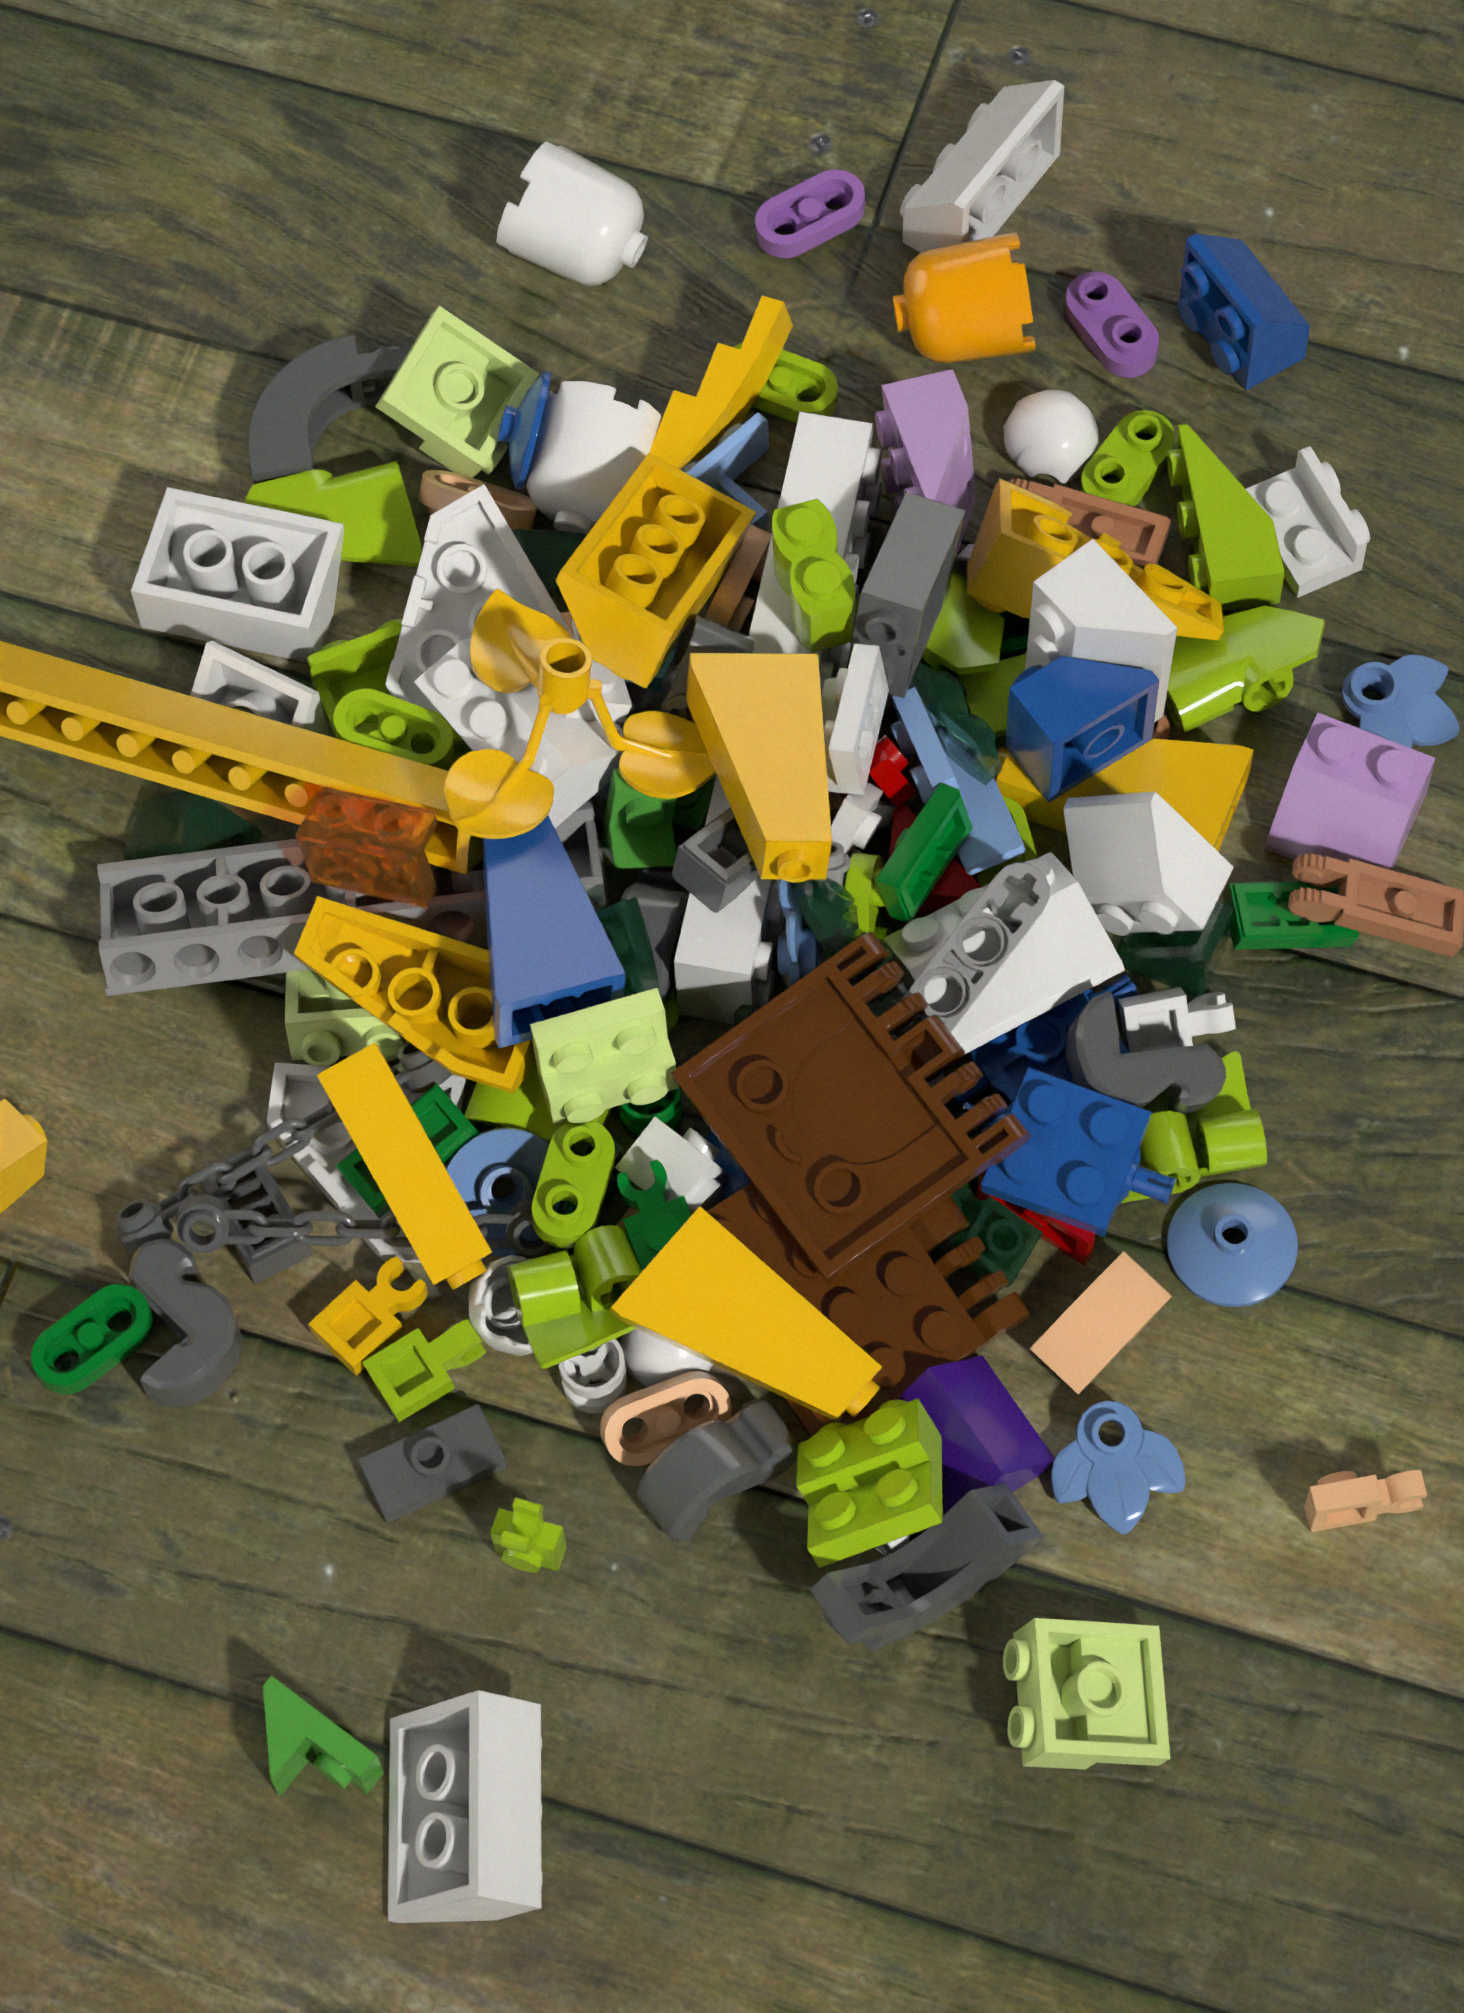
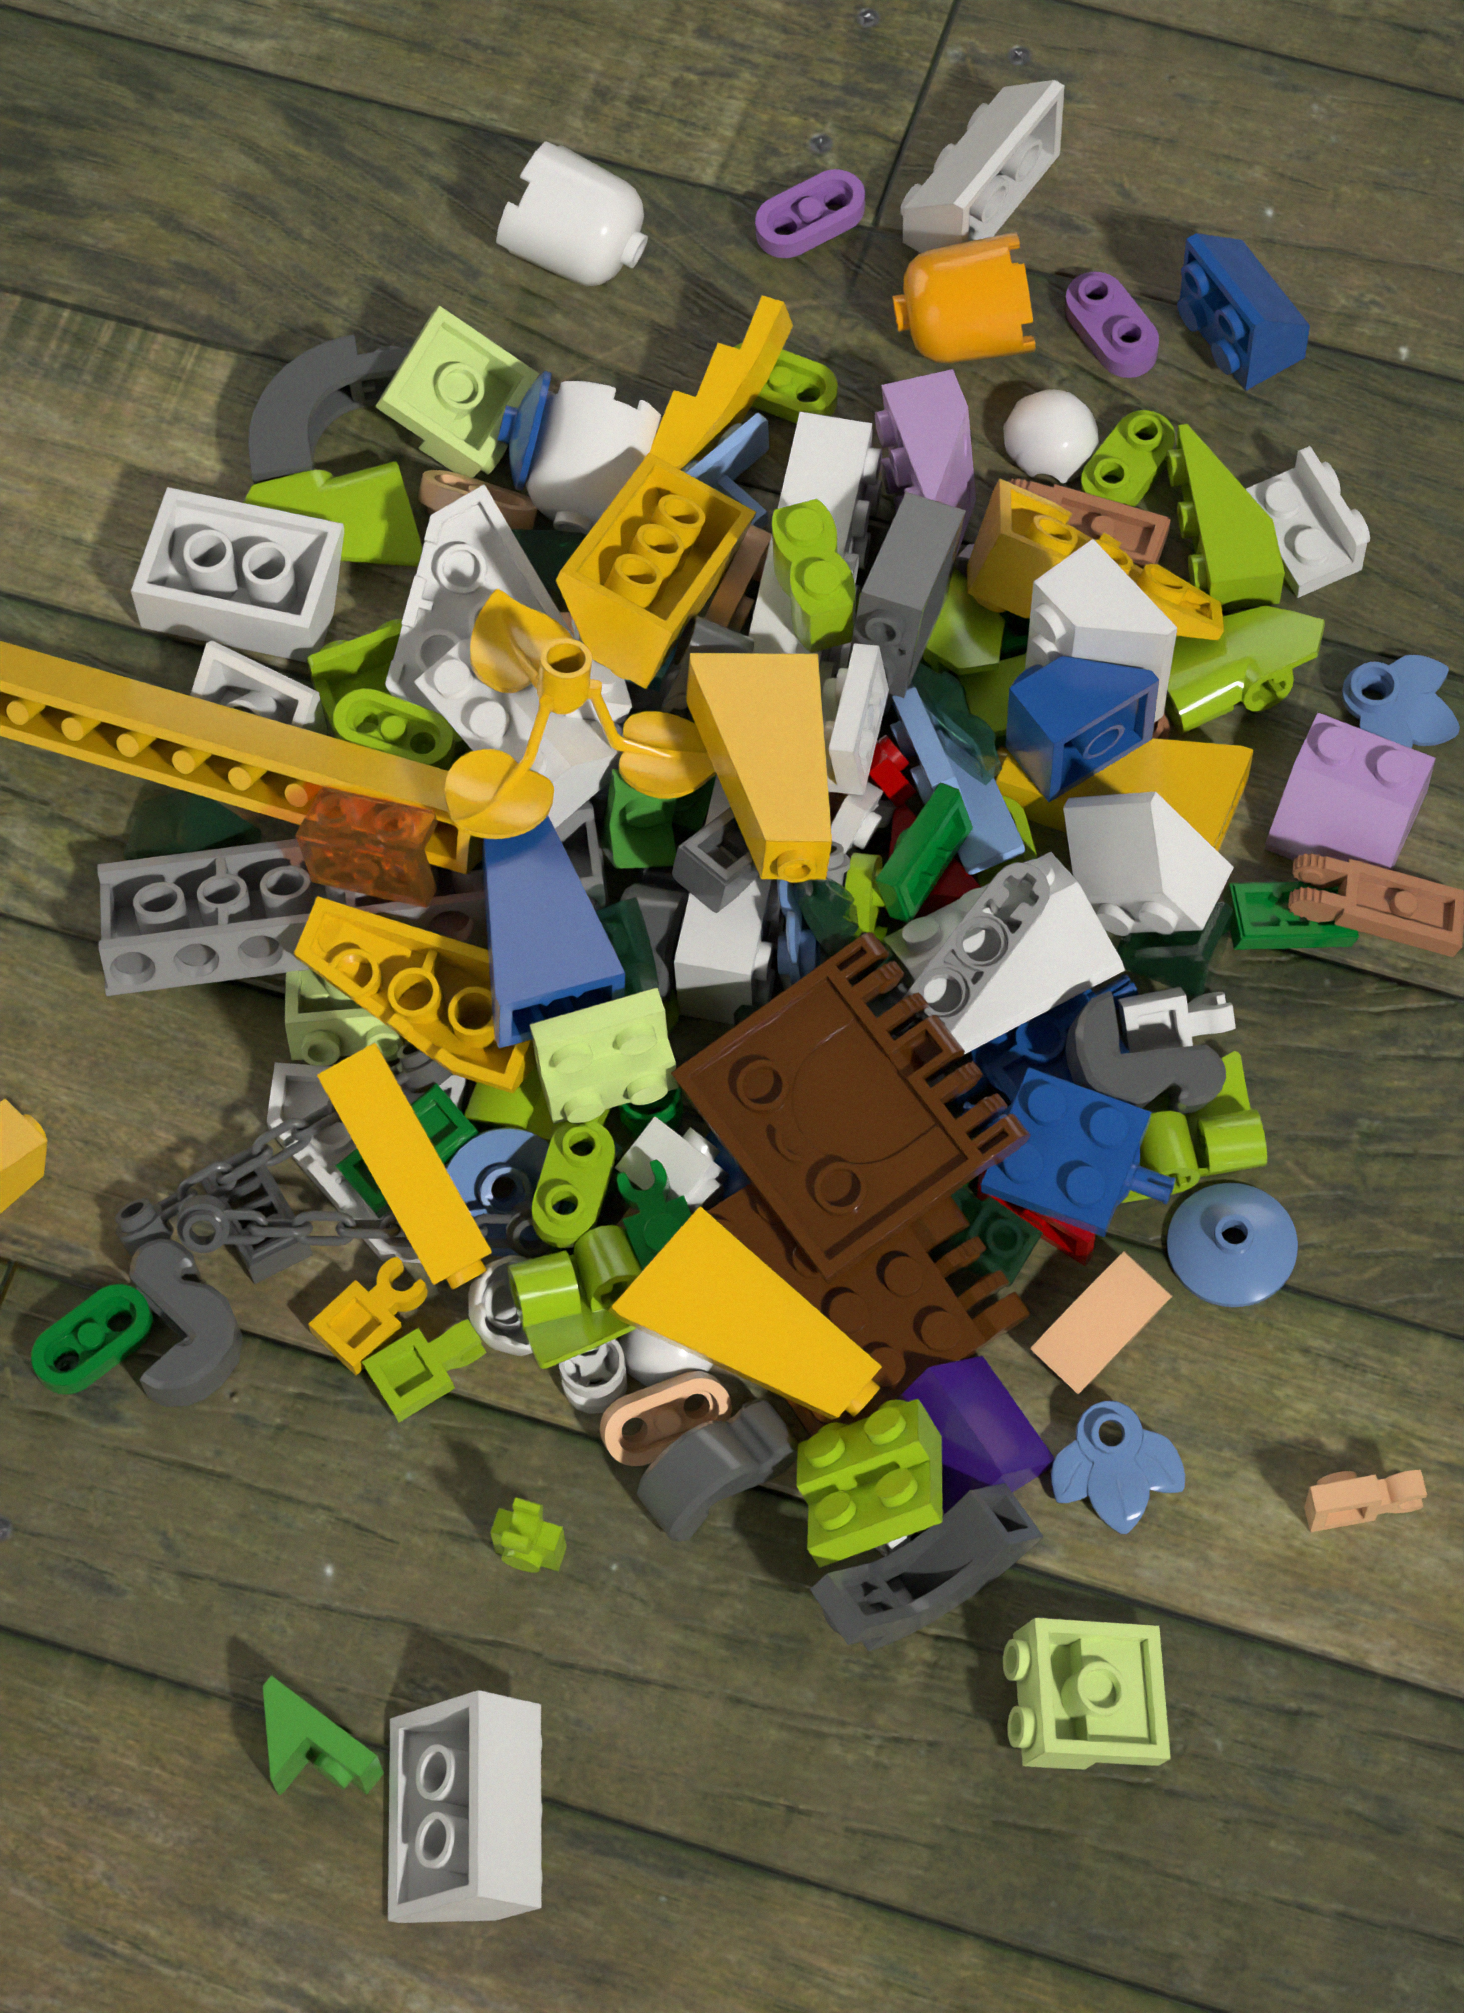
(432, 1463): dark grey plate -> none

